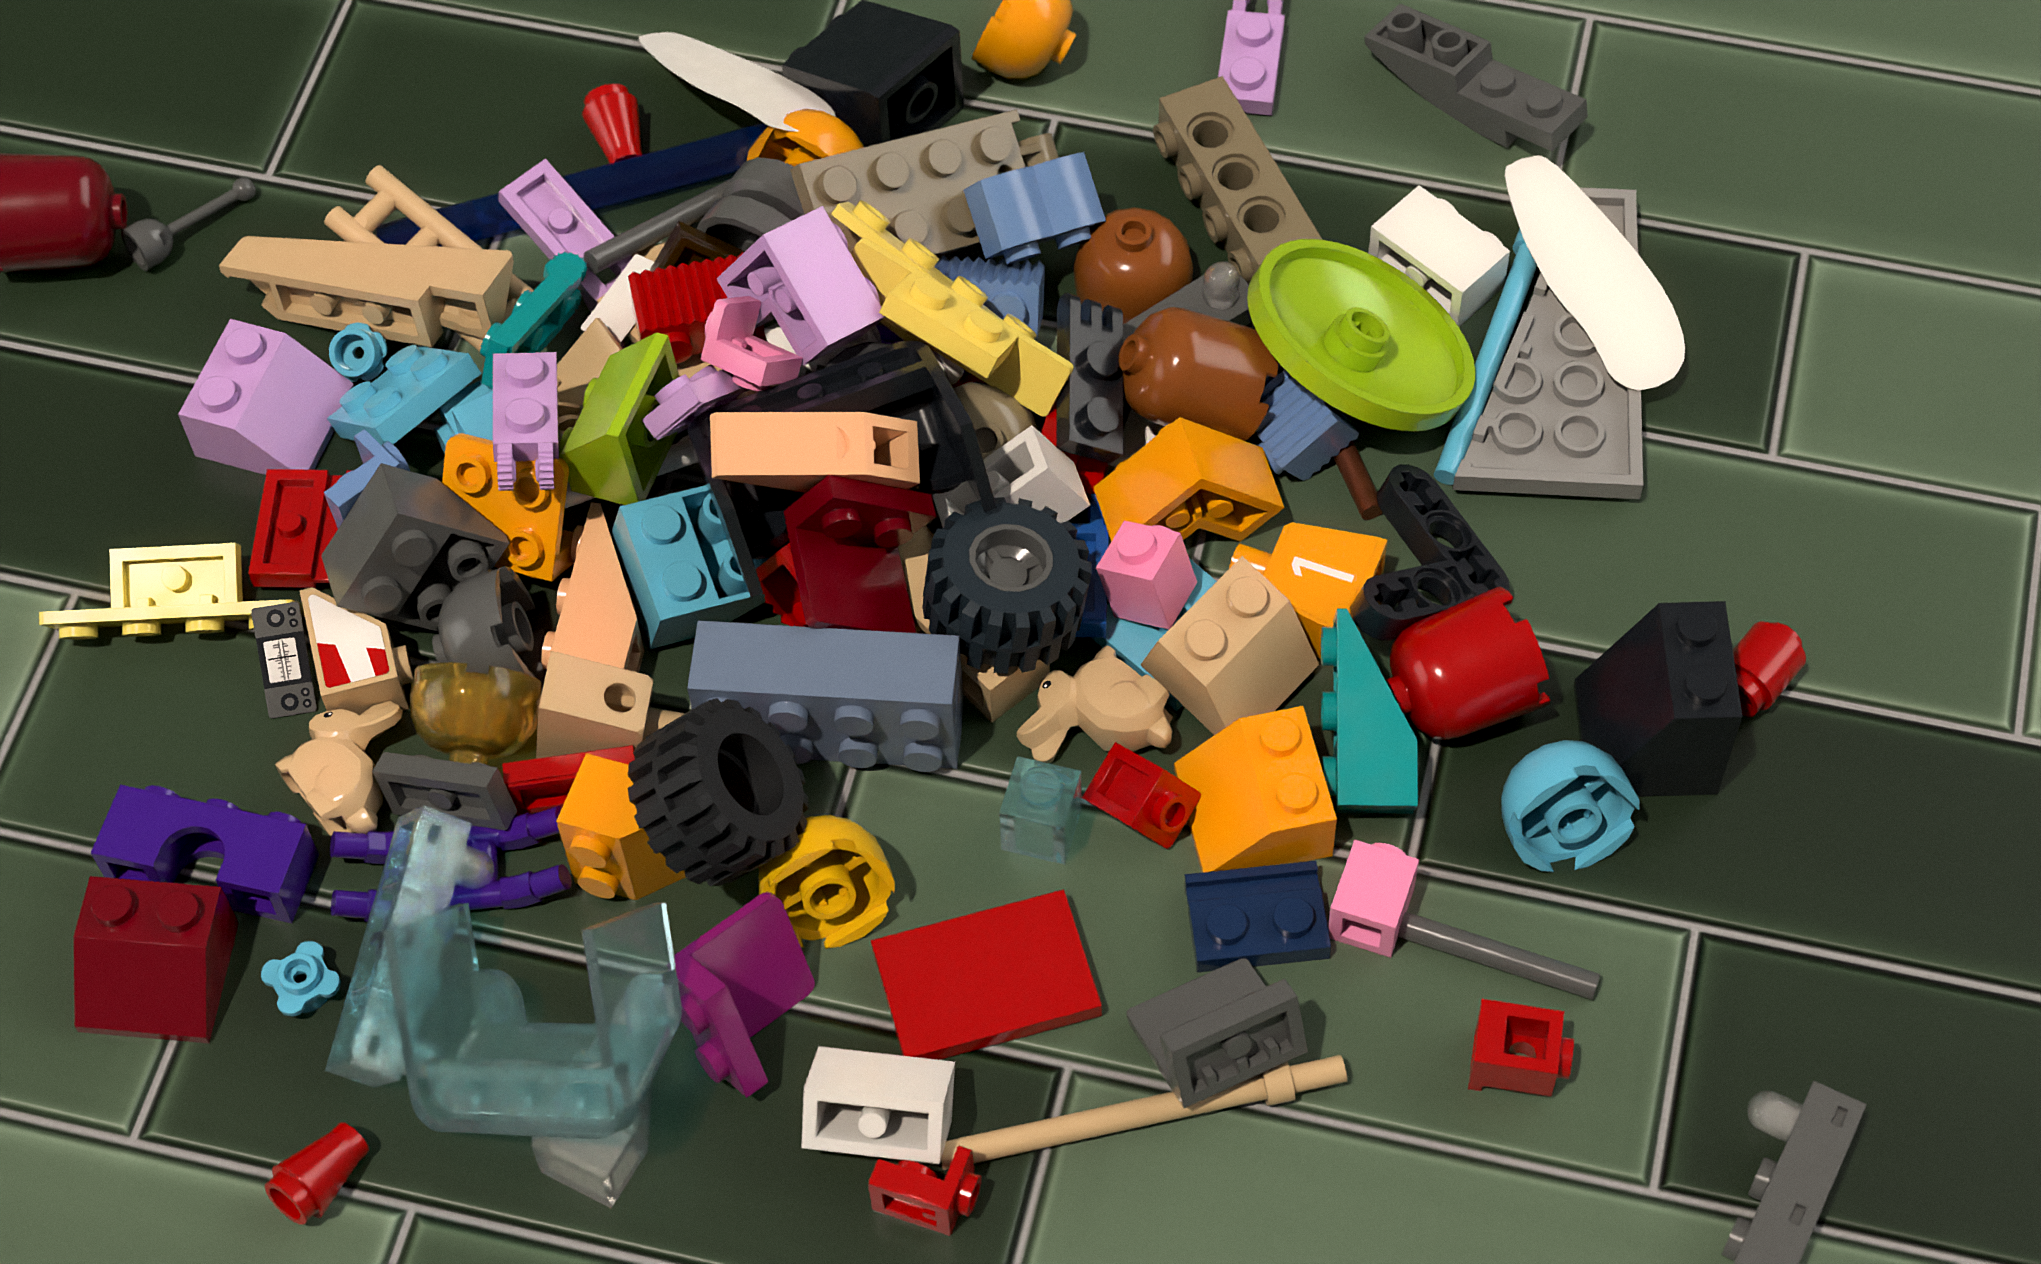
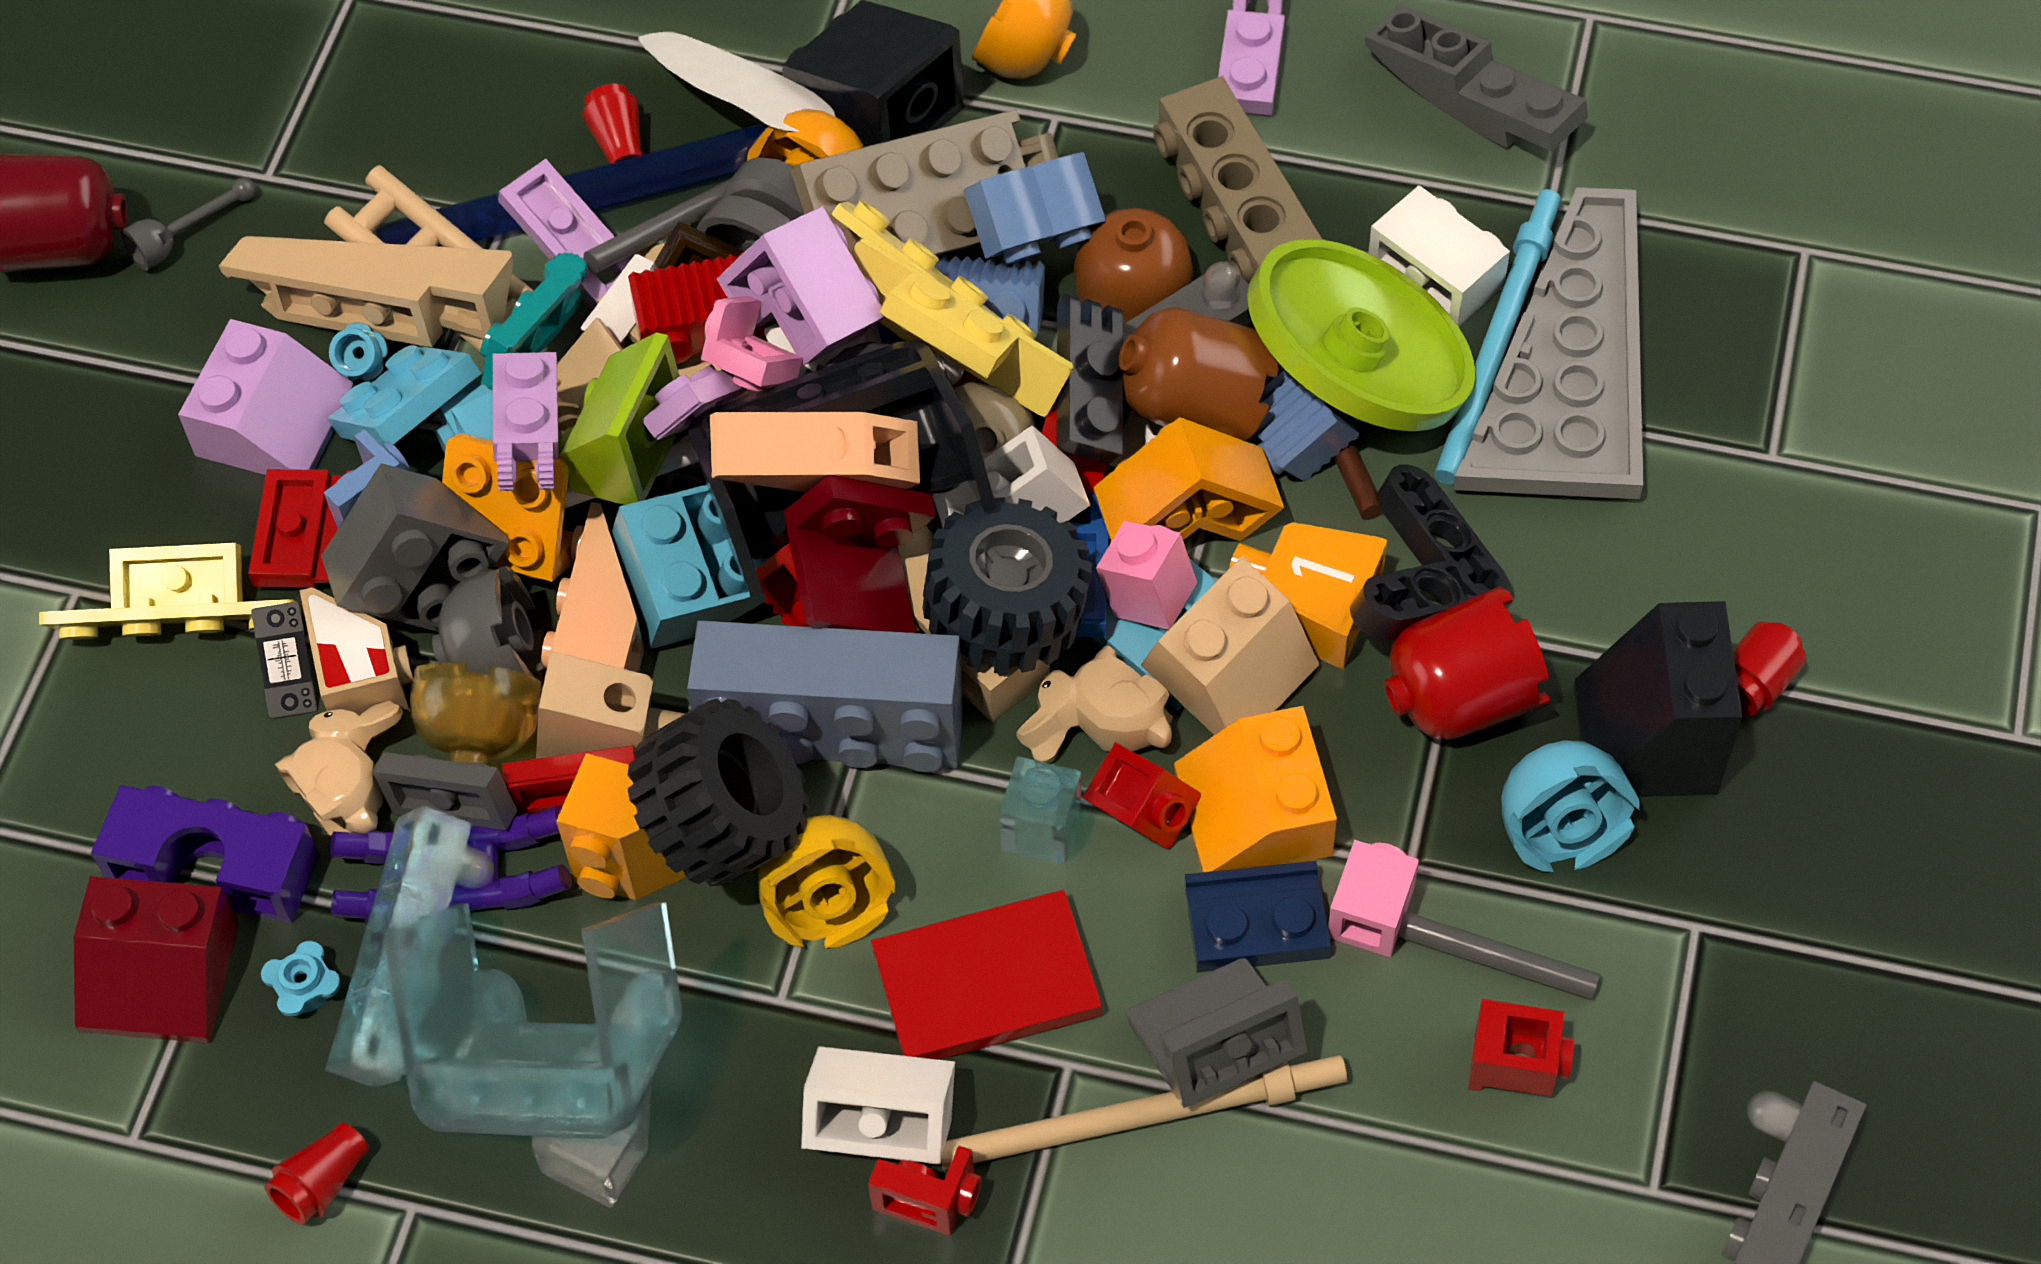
(739, 983): magenta bracket -> none
(1372, 741): teal slope -> none
(1596, 275): white sticker -> none

